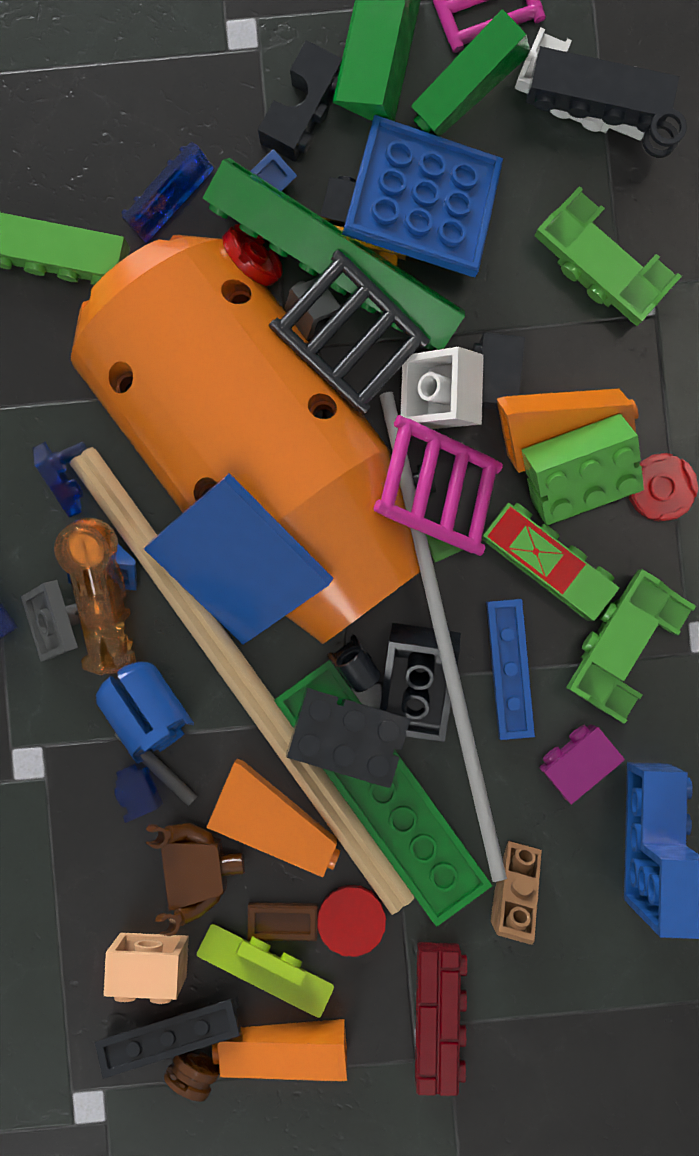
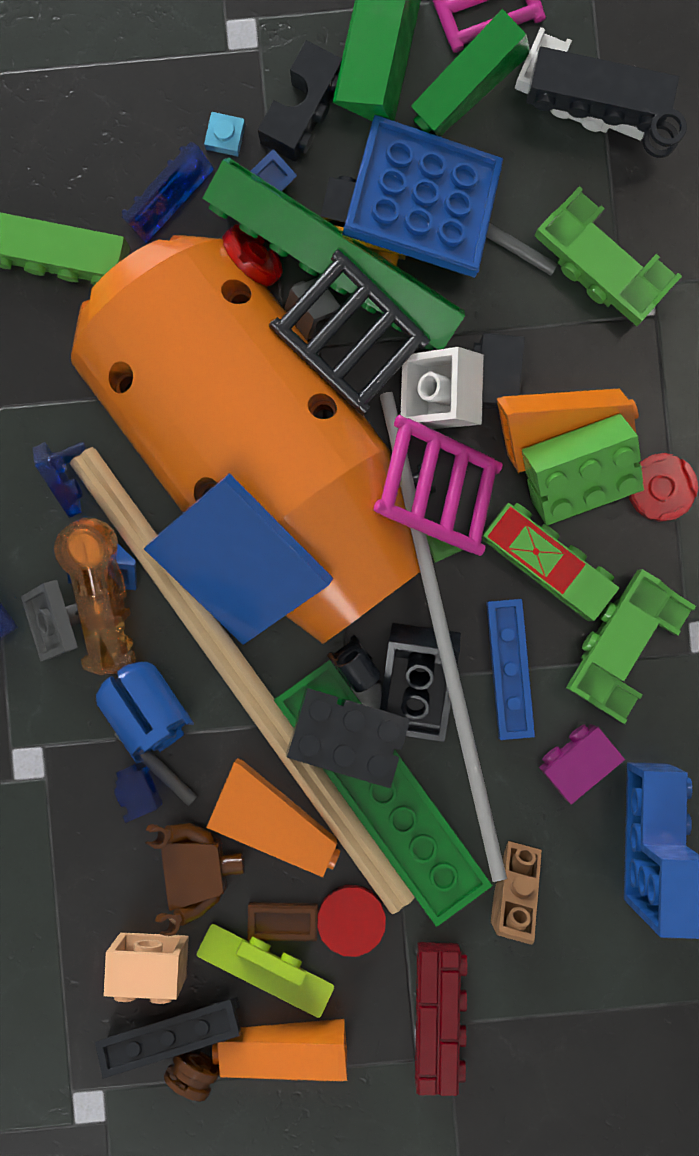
(224, 134): none -> medium azure plate
(521, 249): none -> dark grey bar

